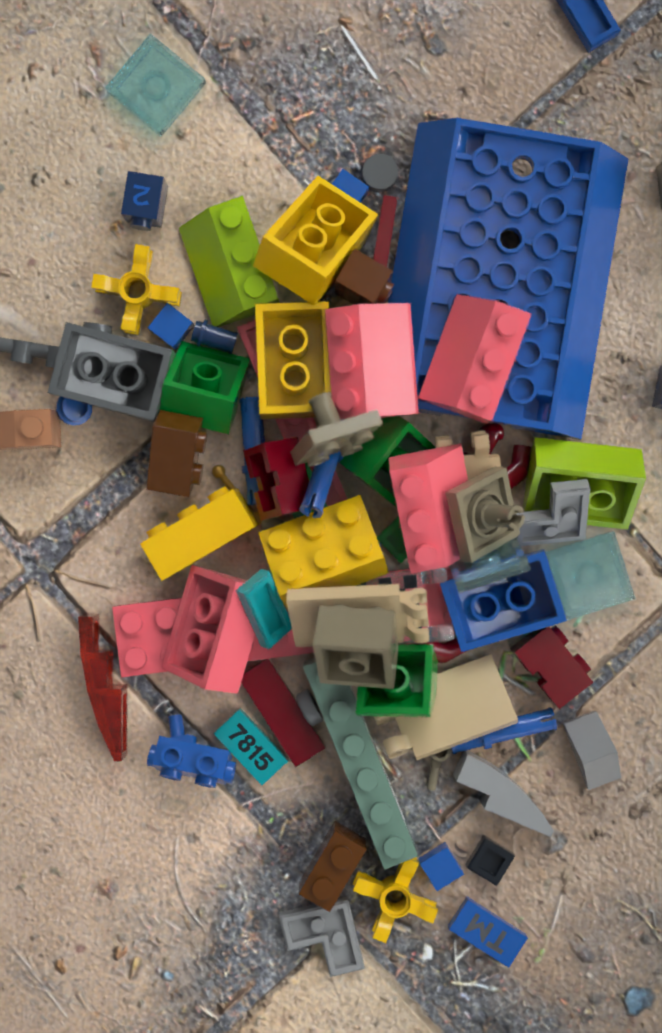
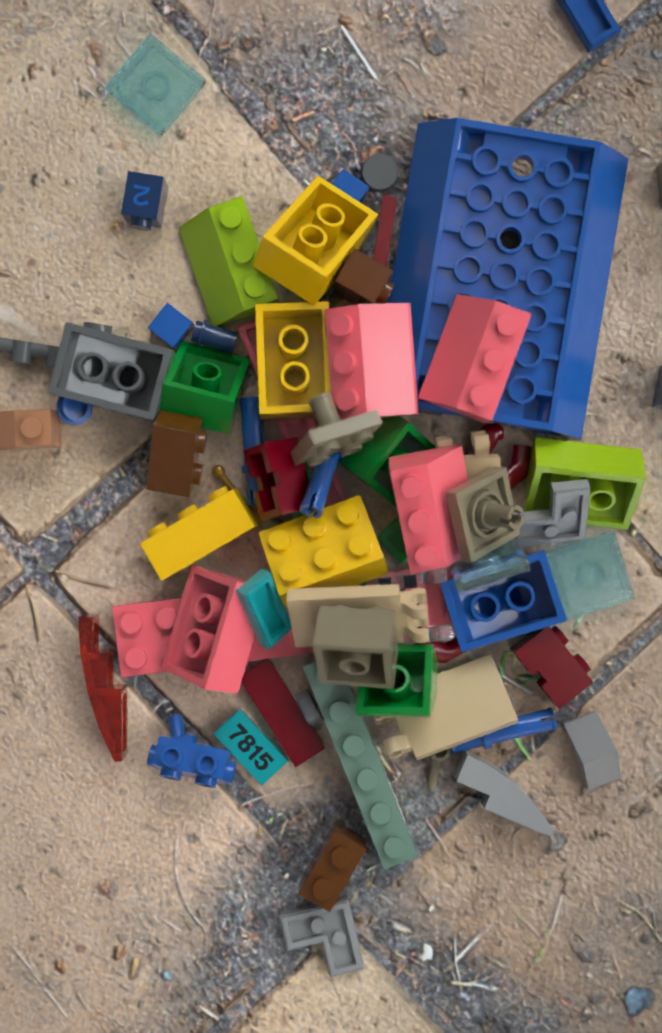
(154, 293): yellow pin -> none
(372, 887): yellow pin -> none
(441, 866): blue piece -> none
(487, 931): blue tile -> none
(490, 860): black tile -> none

